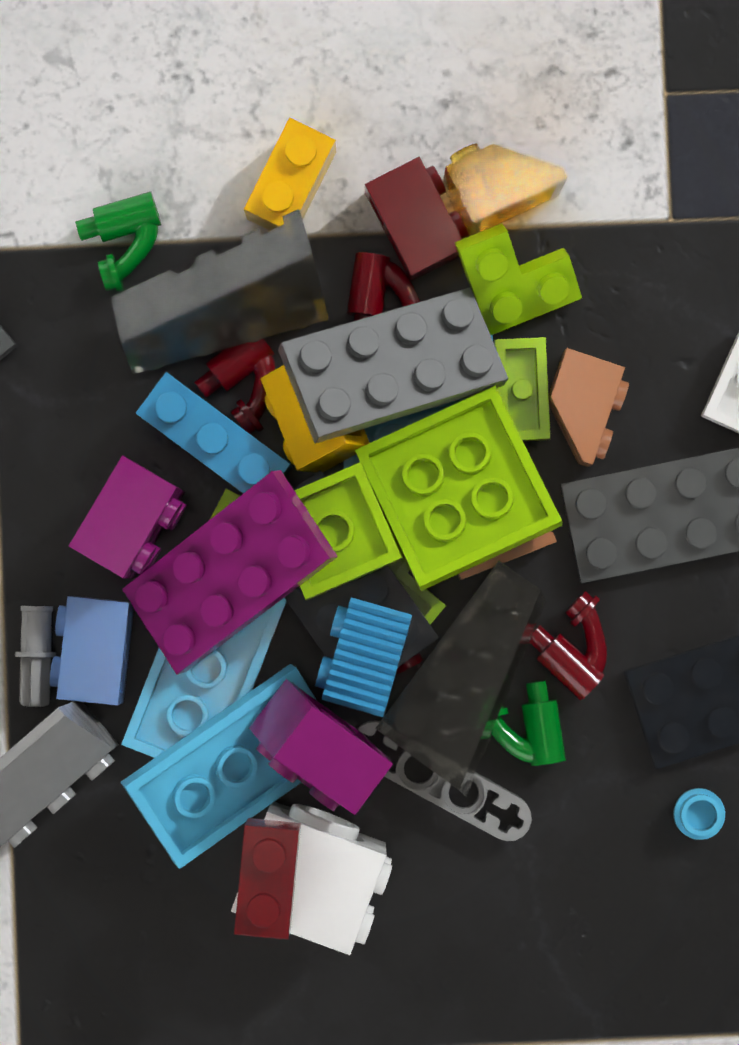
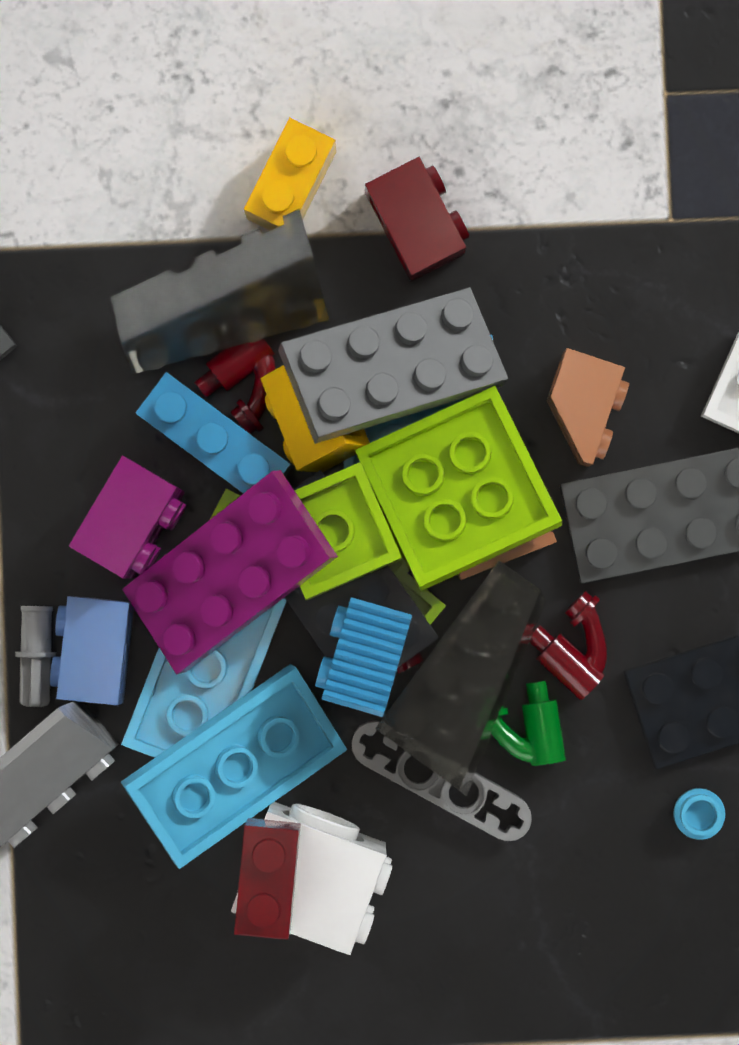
(119, 219): green plant -> none
(318, 749): magenta brick -> none
(369, 283): dark red plant -> none
(498, 185): clear yellow slope -> none
(512, 291): lime plate -> none
(527, 387): lime plate -> none

